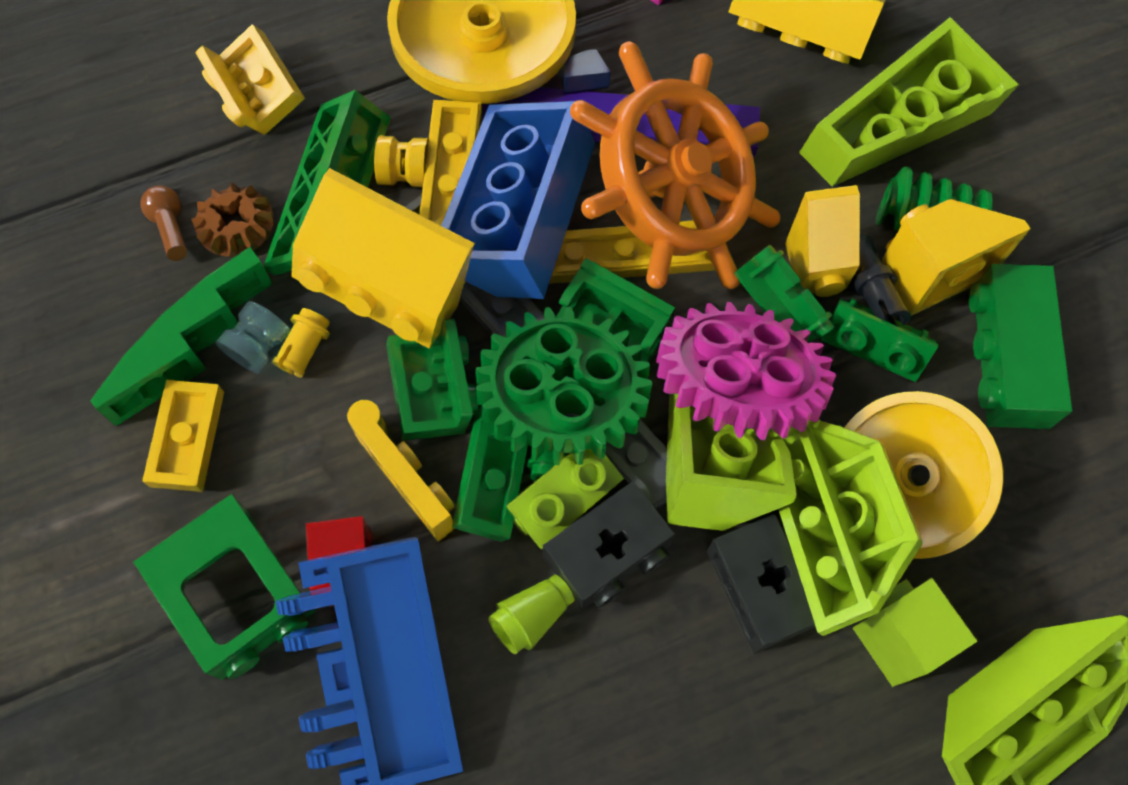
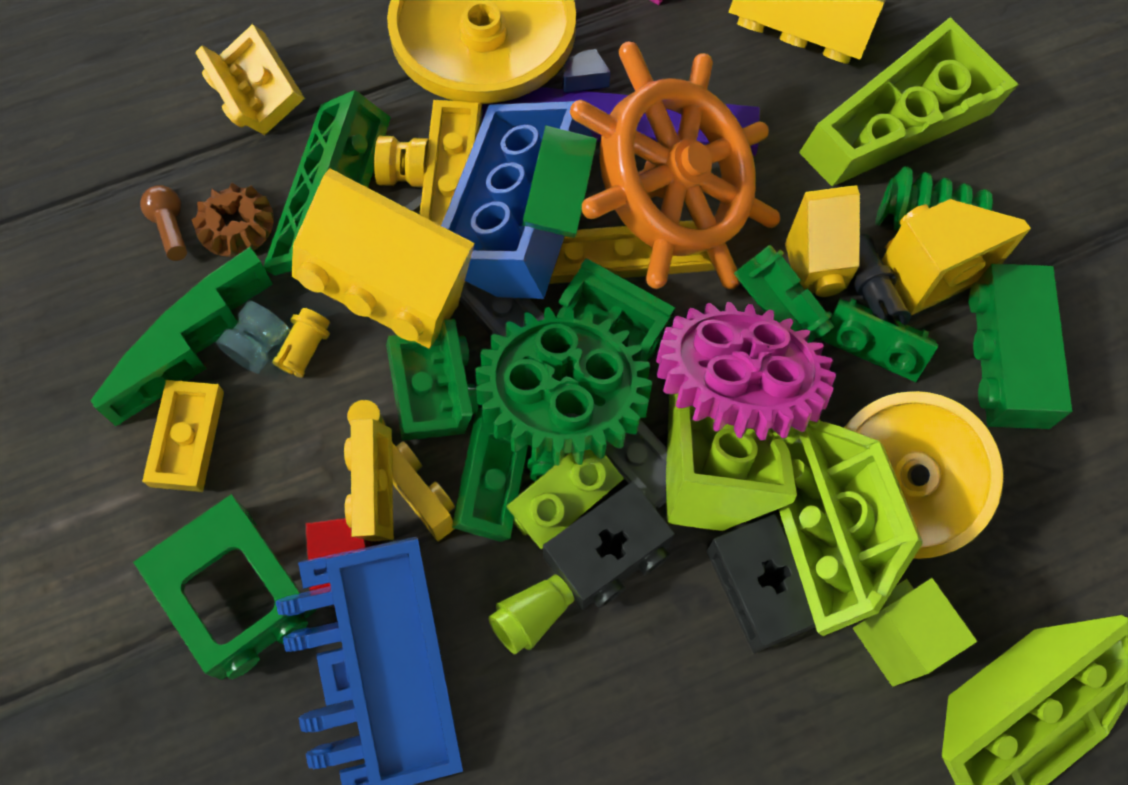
(371, 497): none -> yellow plate
(559, 182): none -> green slope

